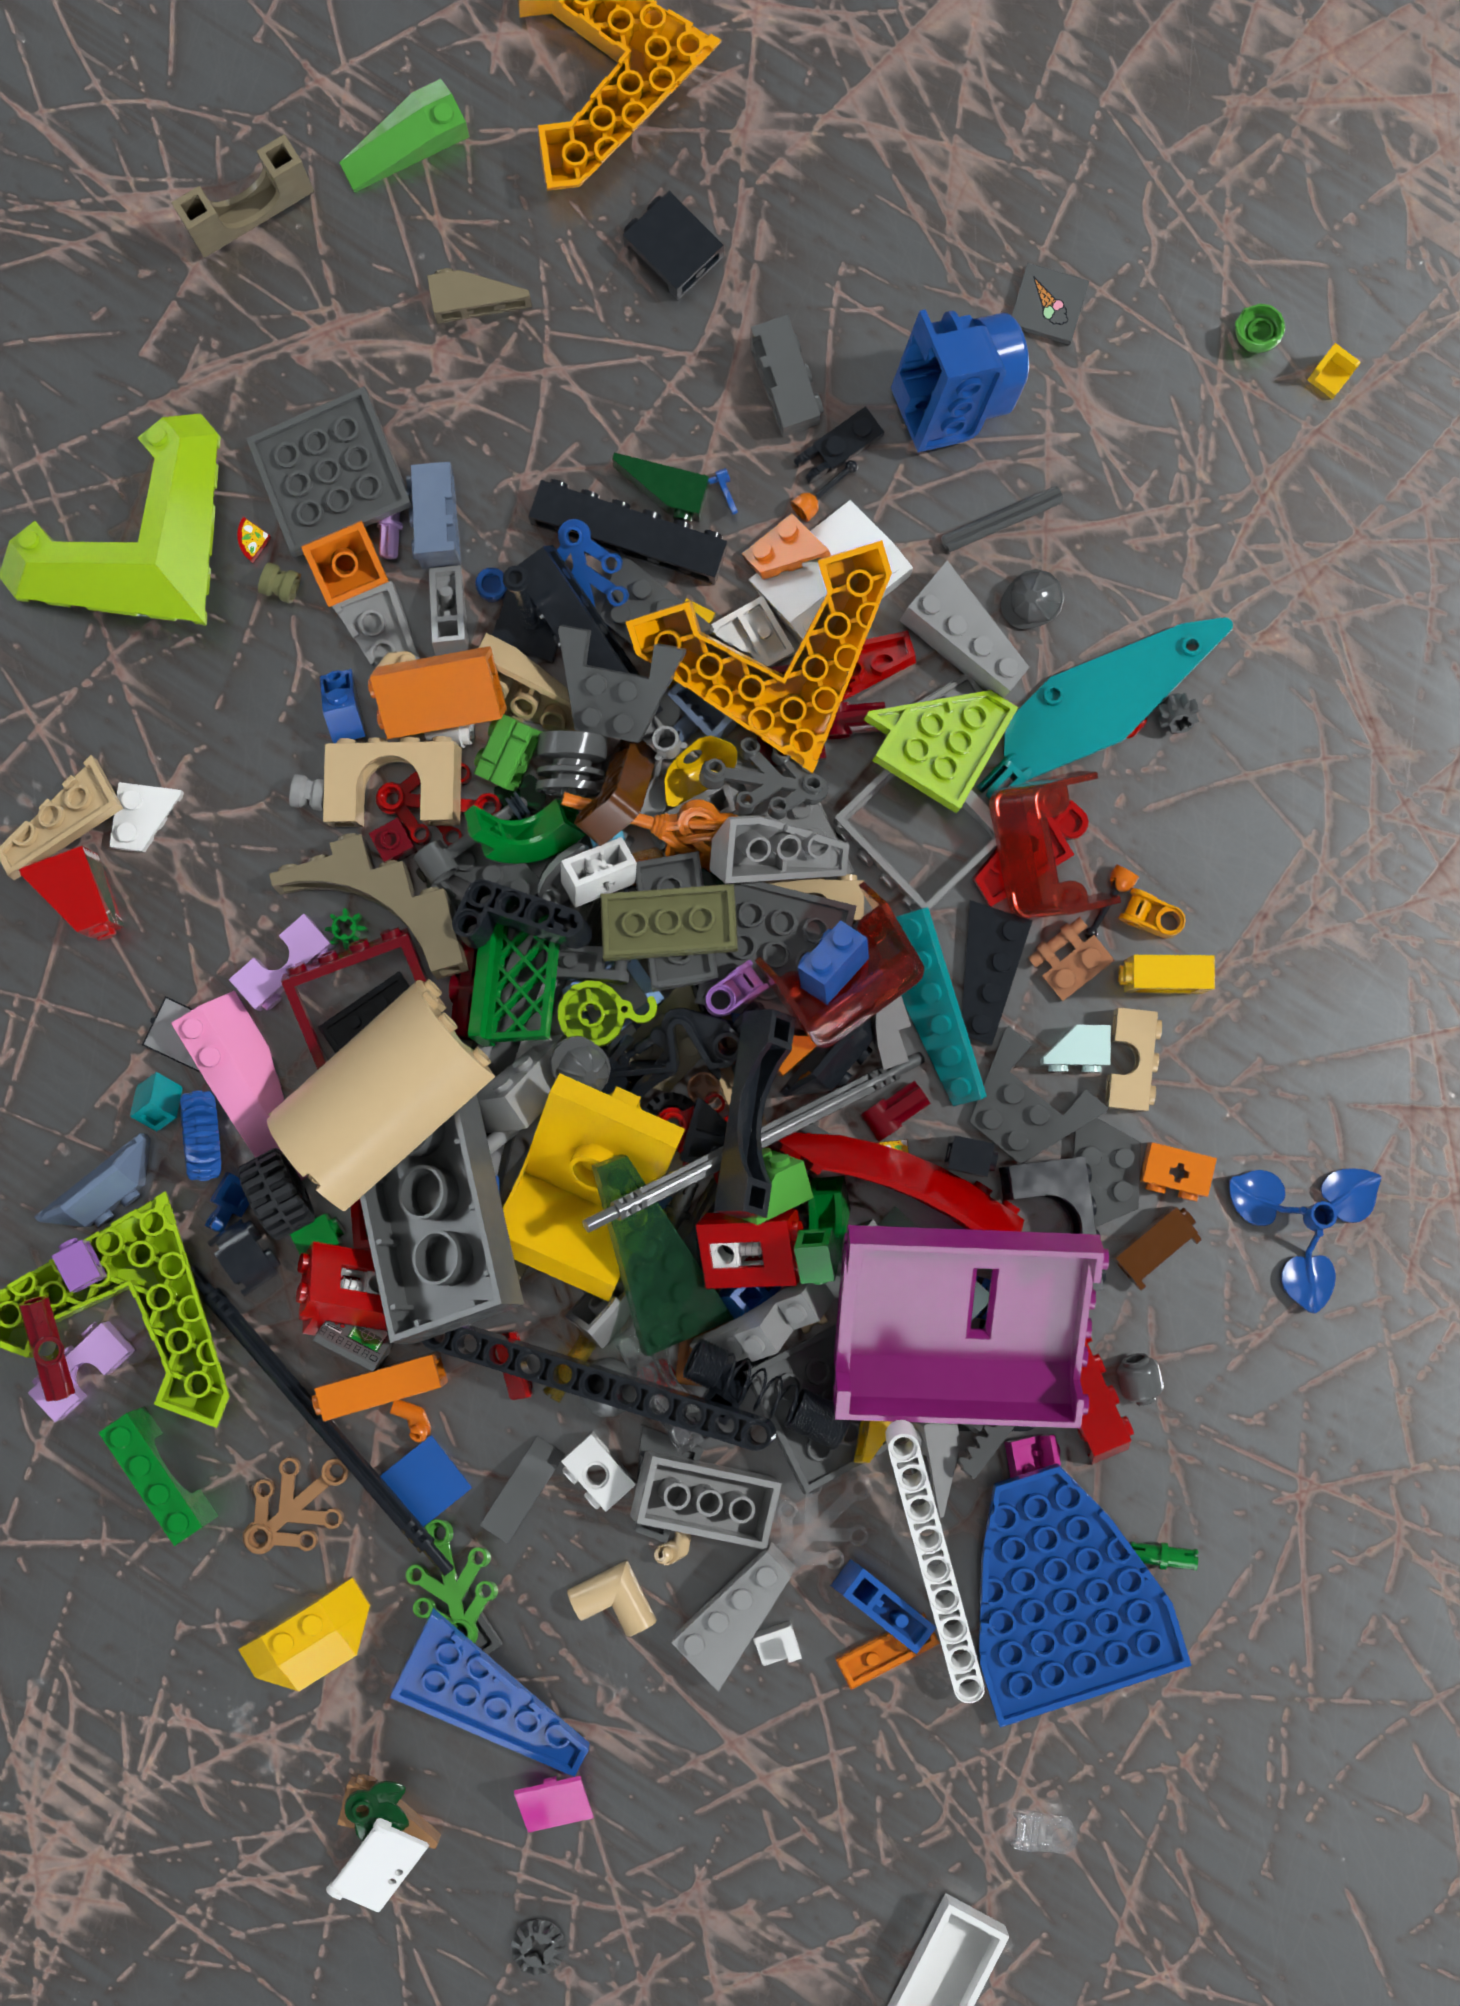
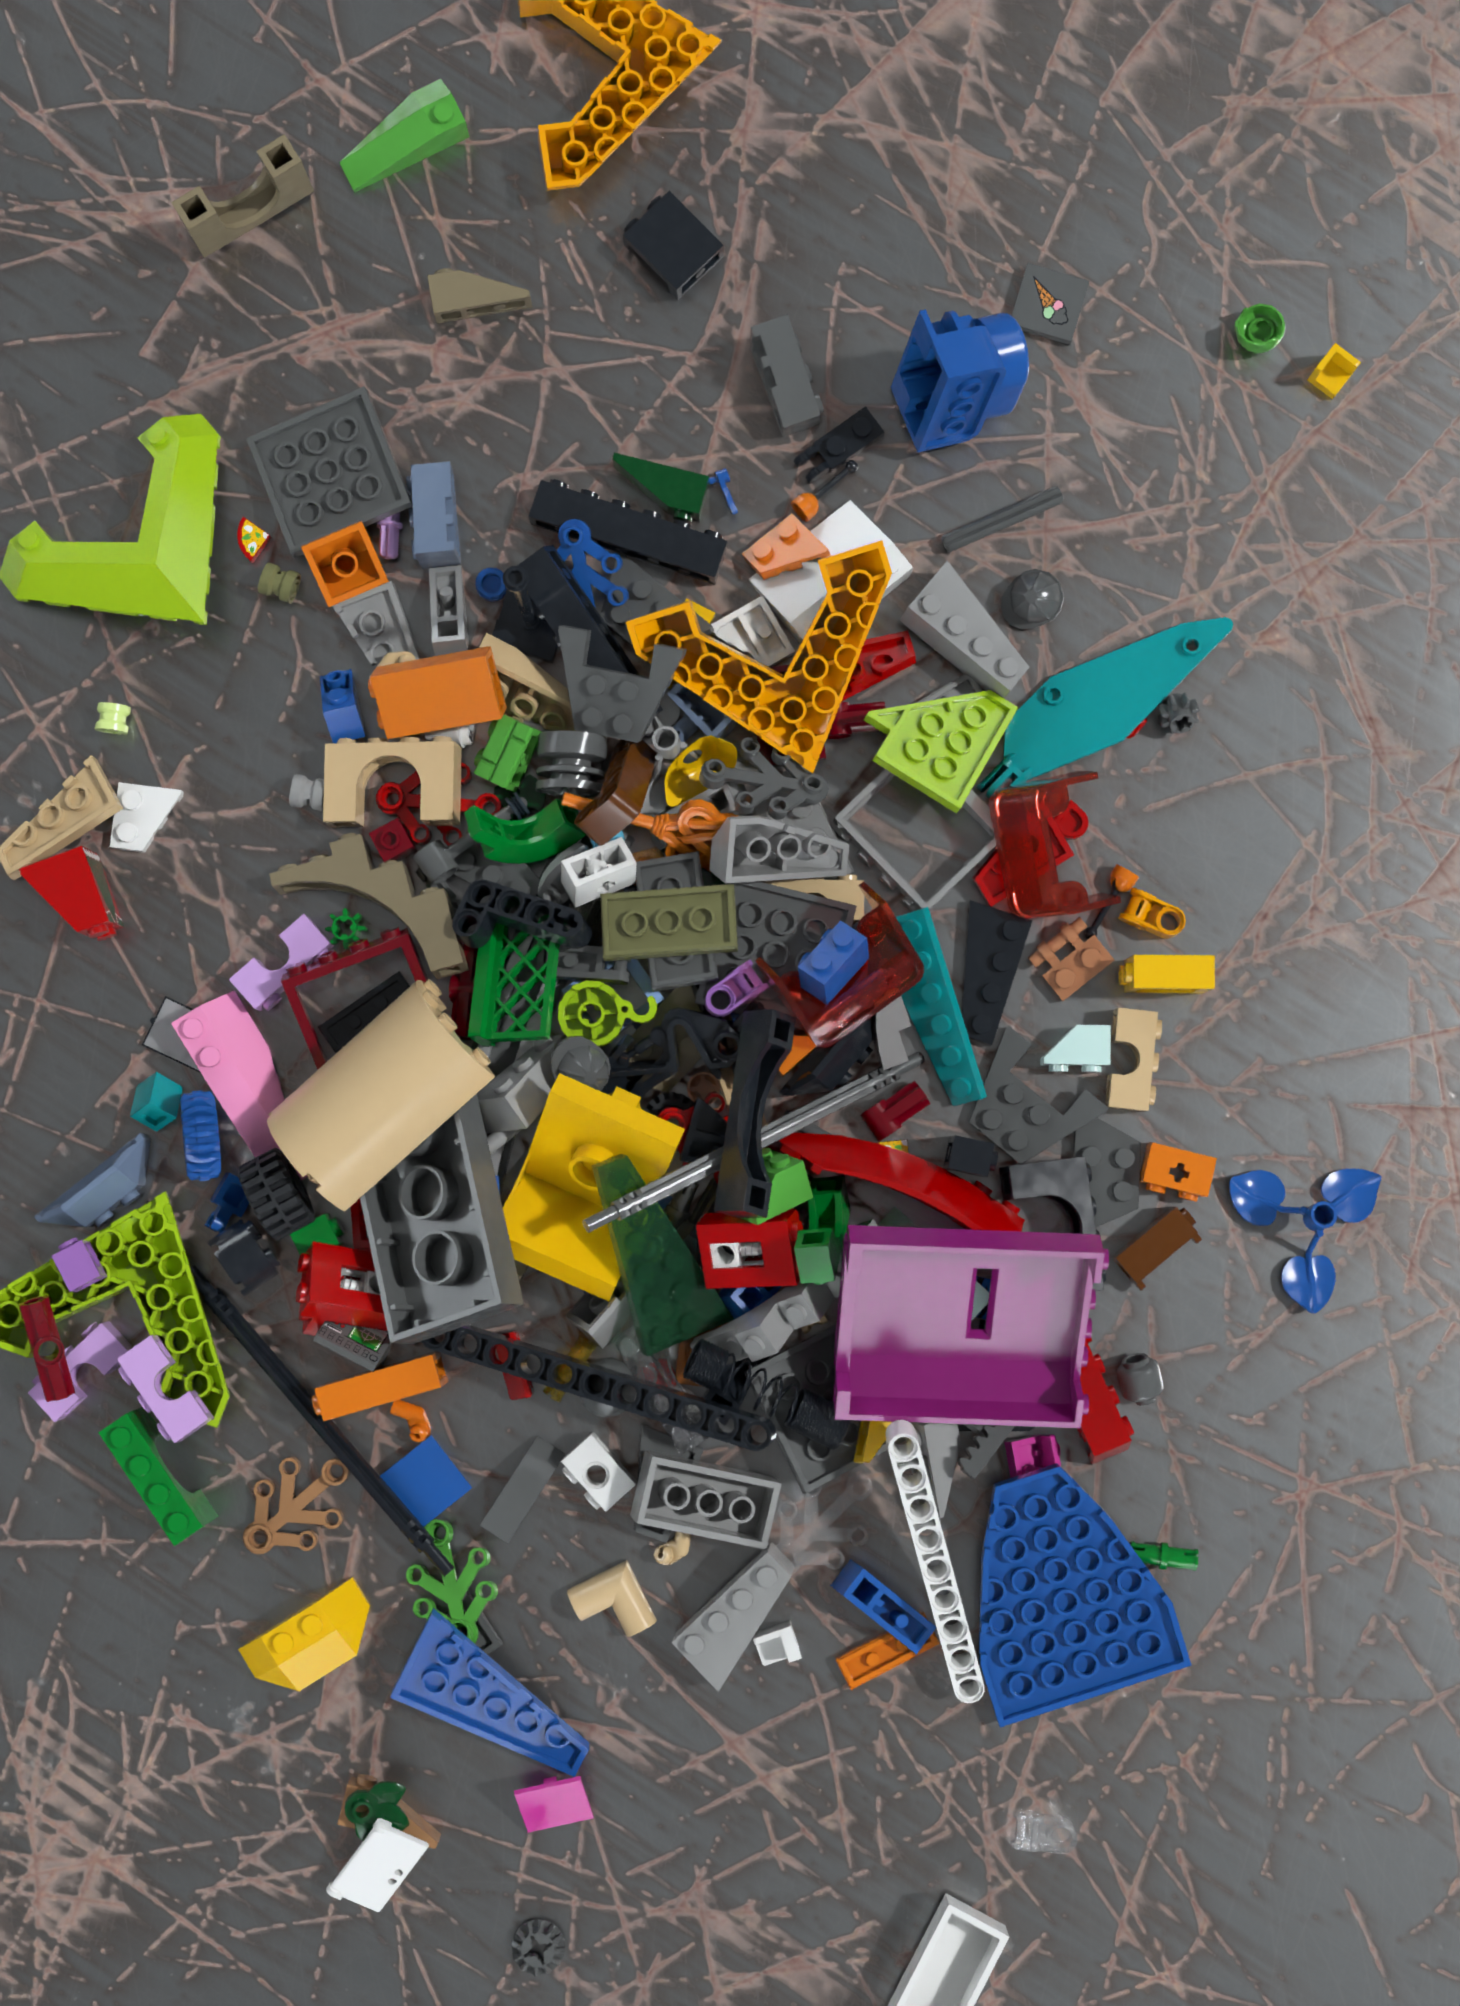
(112, 718): none -> yellowish green wheel
(144, 1368): none -> lavender arch

